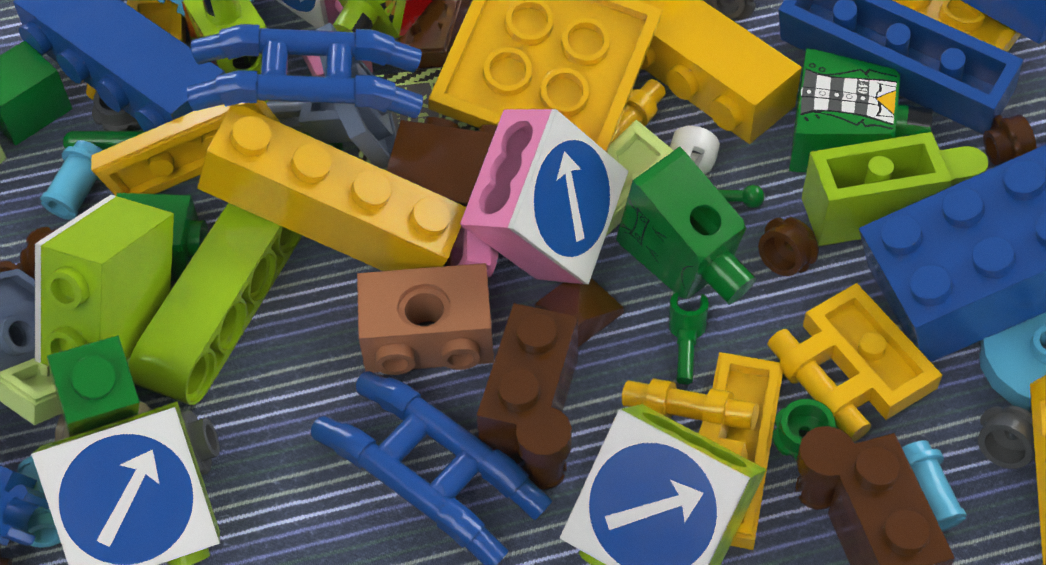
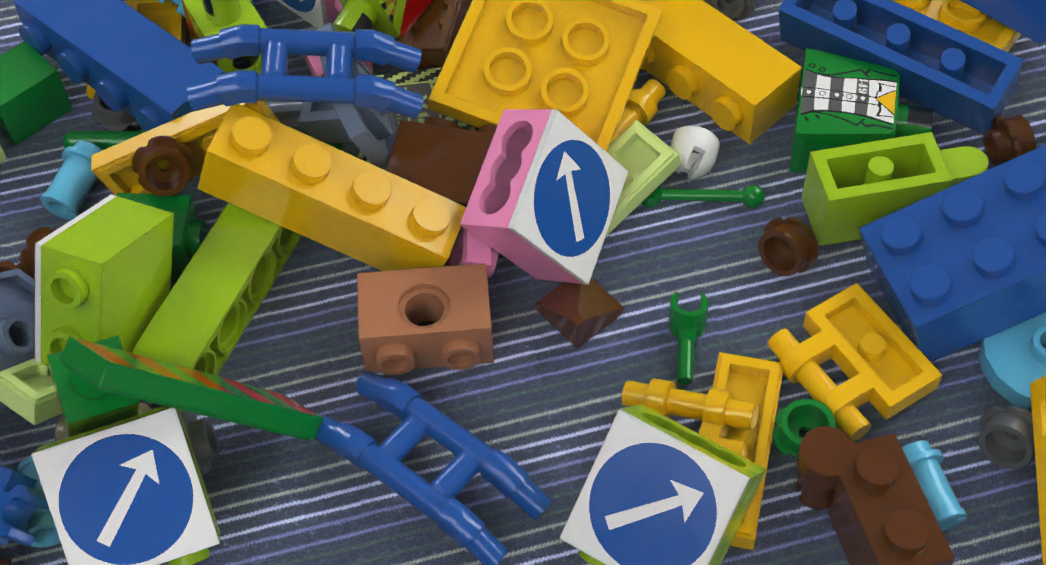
(163, 181): none -> reddish brown plate
(188, 389): none -> green tile
(529, 391): reddish brown hinge -> none
(684, 230): green torso -> none

